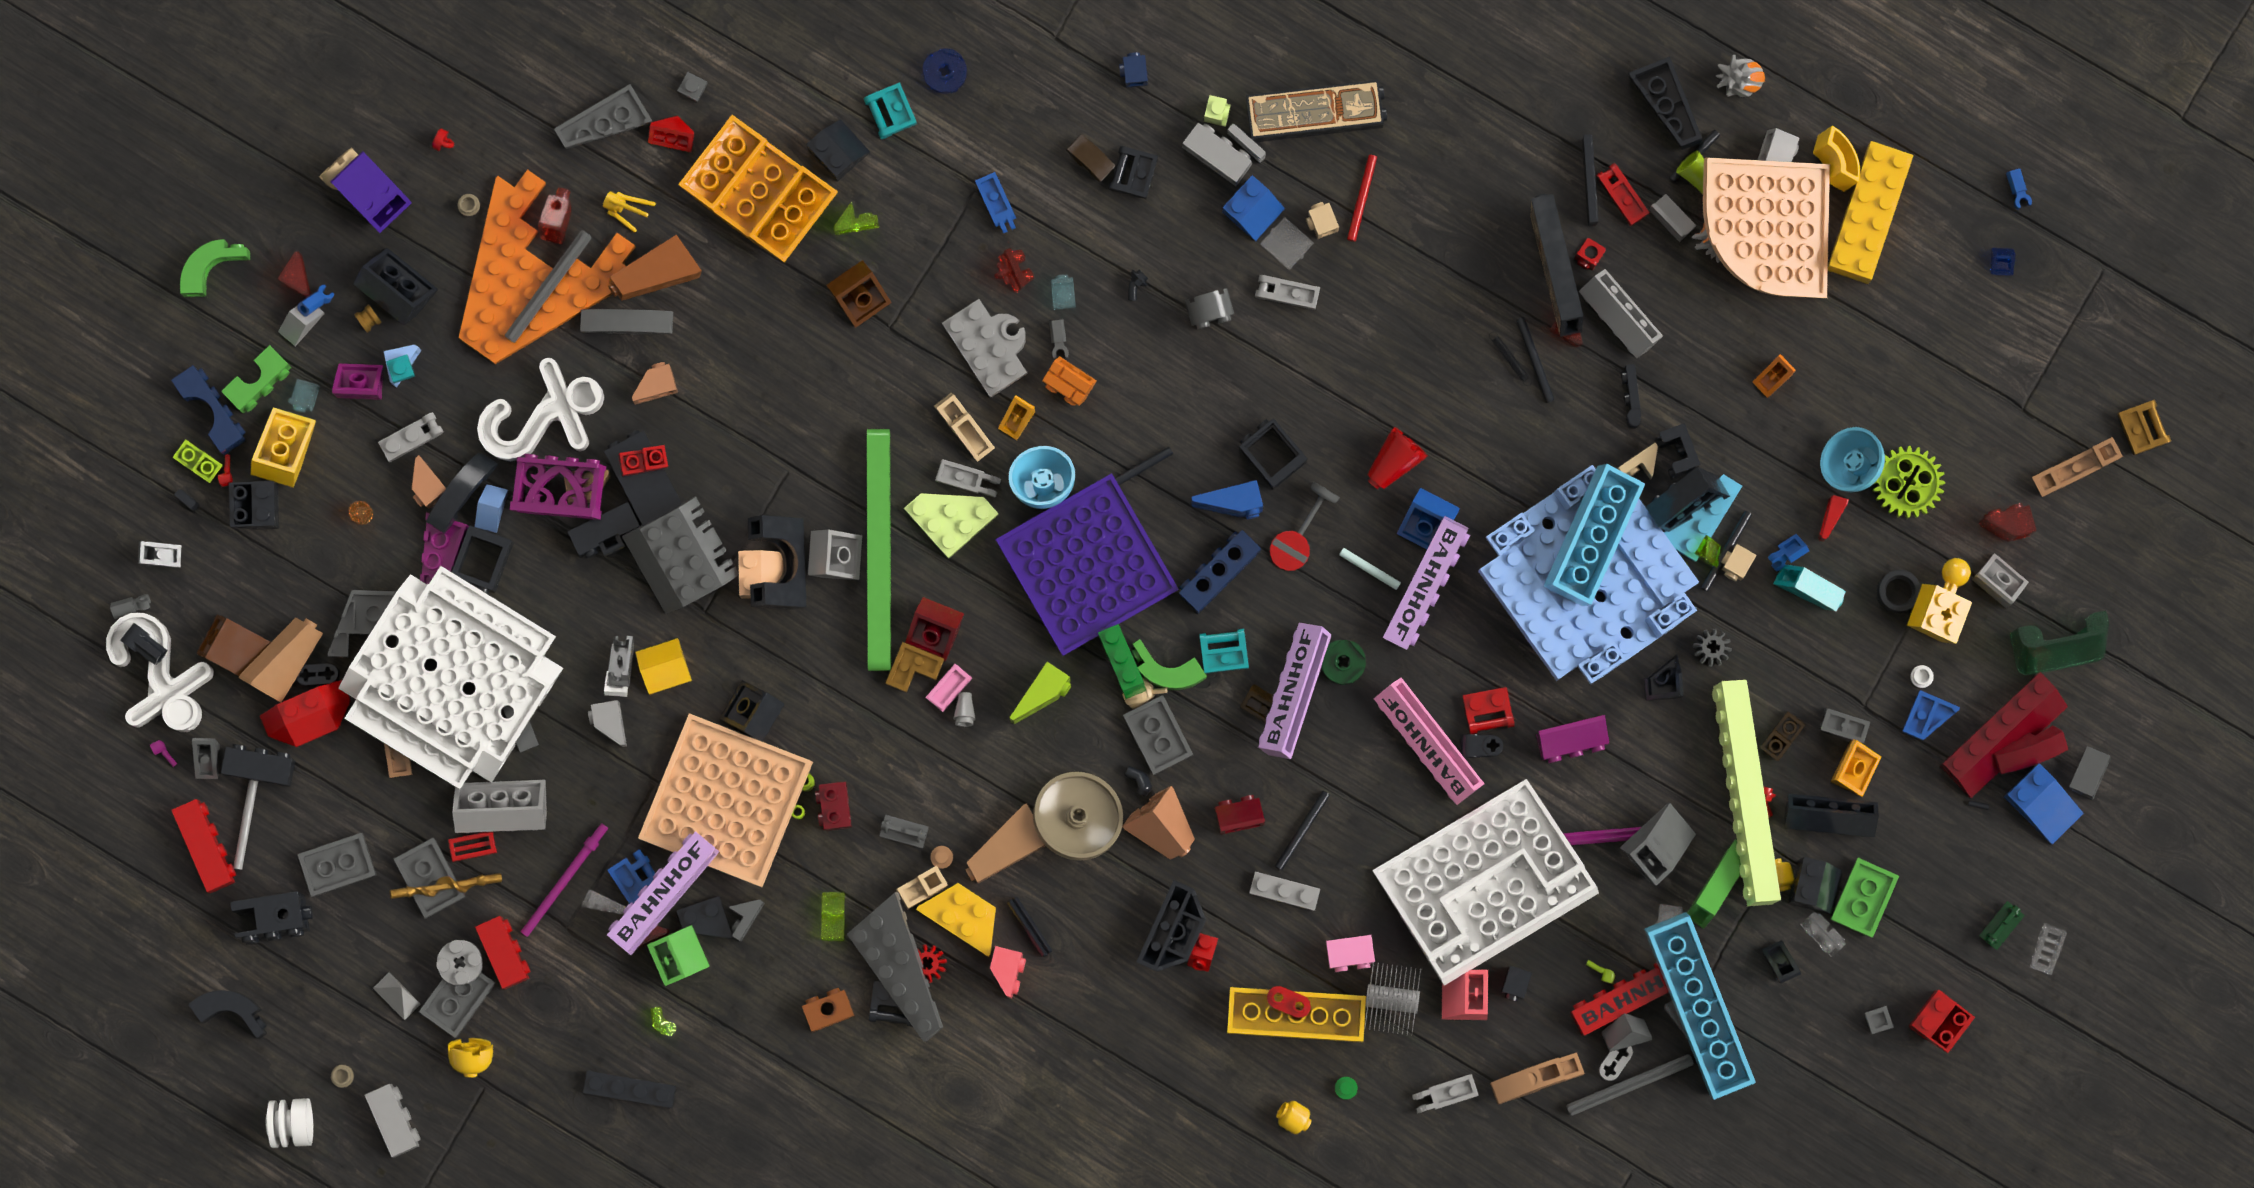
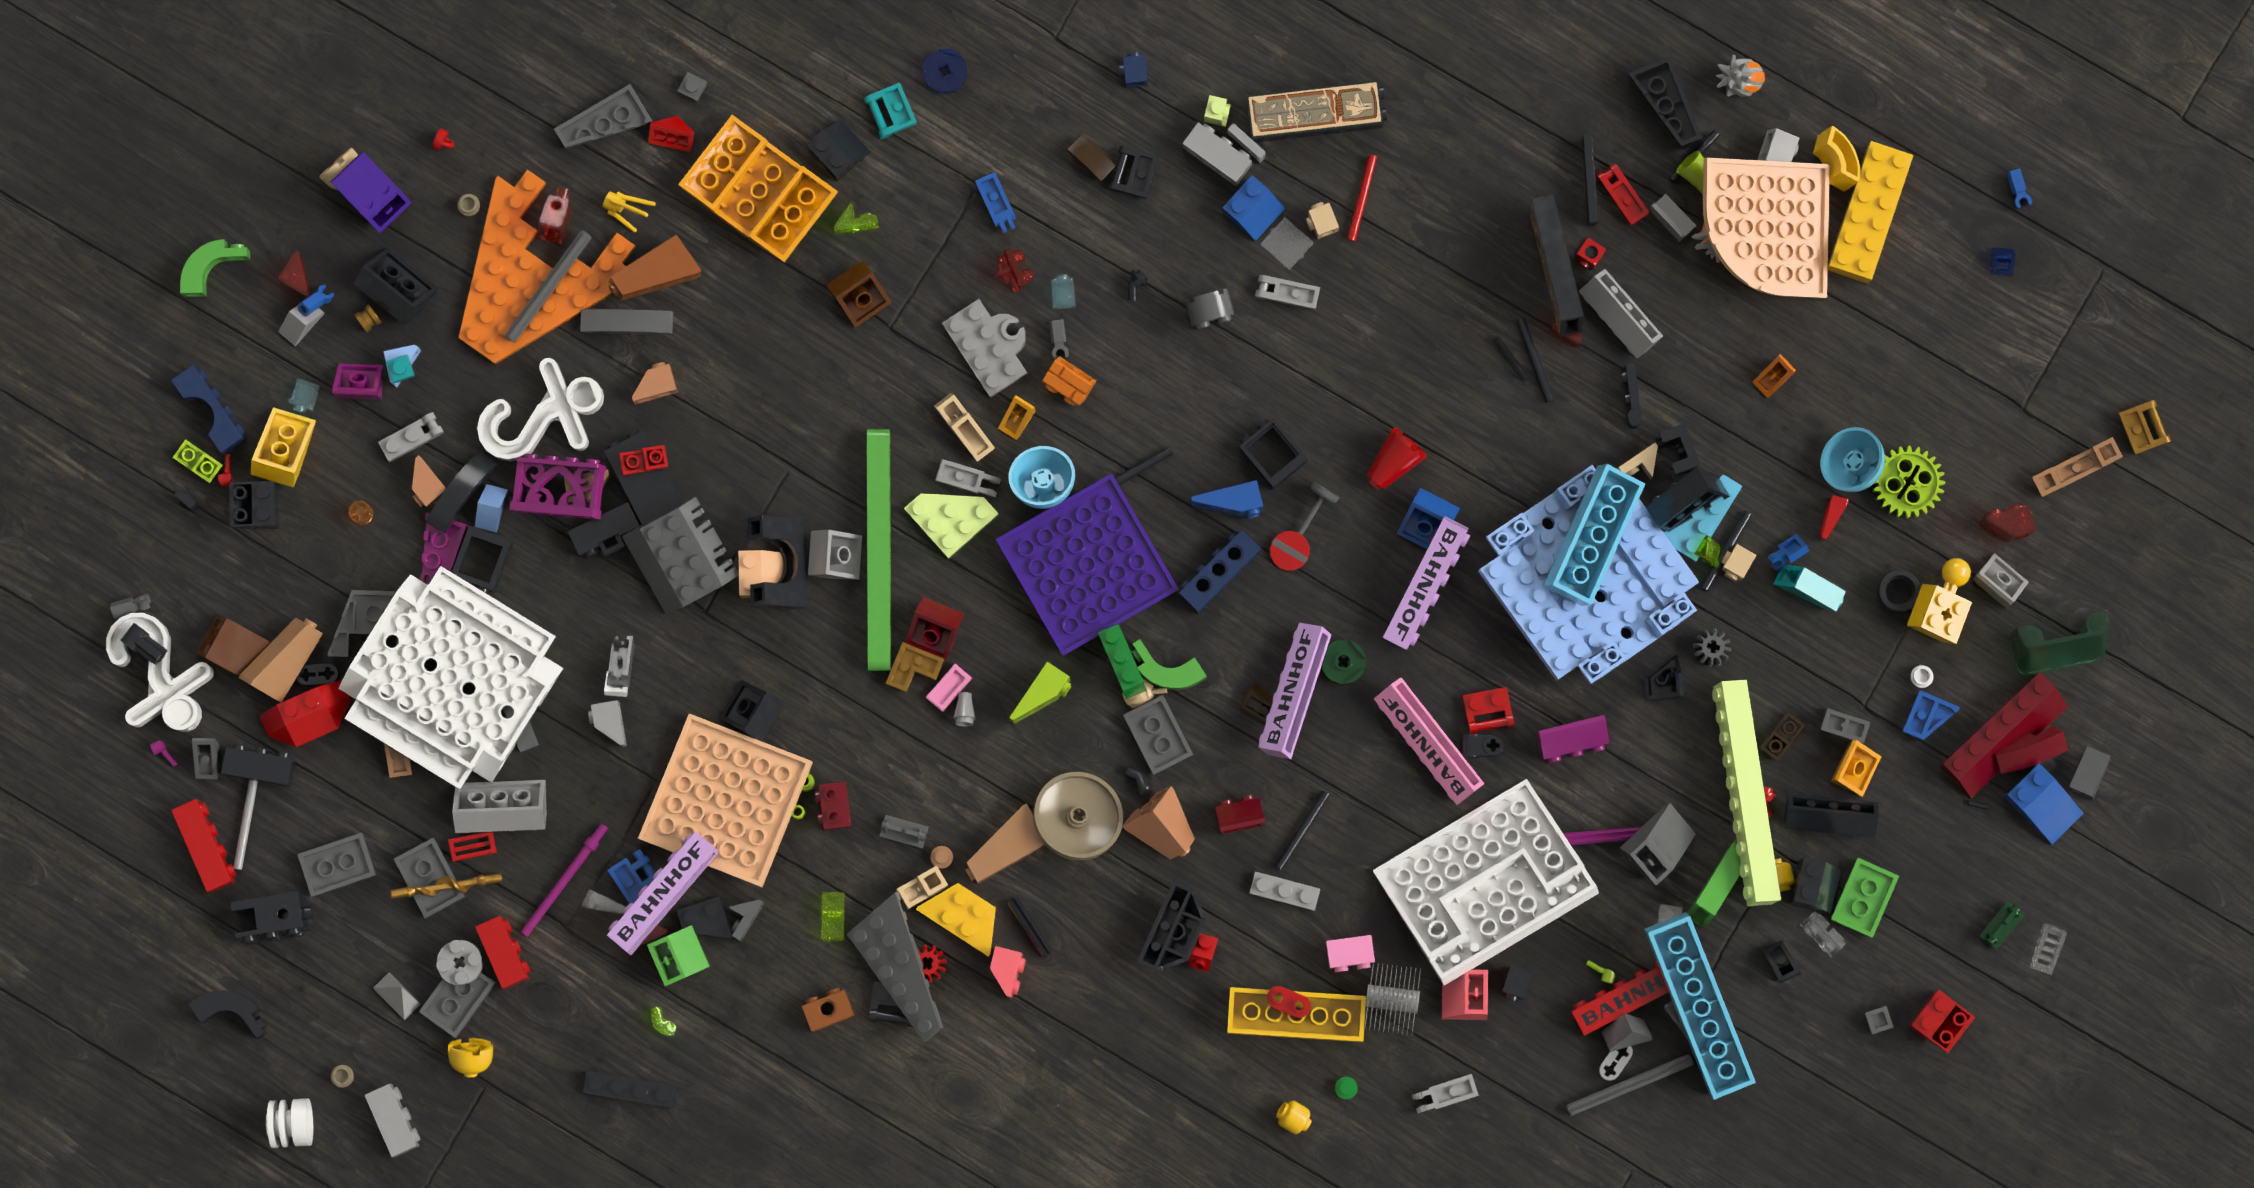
(159, 554): slope -> none
(272, 368): bright green arch -> none
(663, 666): yellow slope -> none
(1224, 658): teal plate -> none
(1359, 562): light aqua bar -> none
(1537, 1078): medium nougat slope -> none

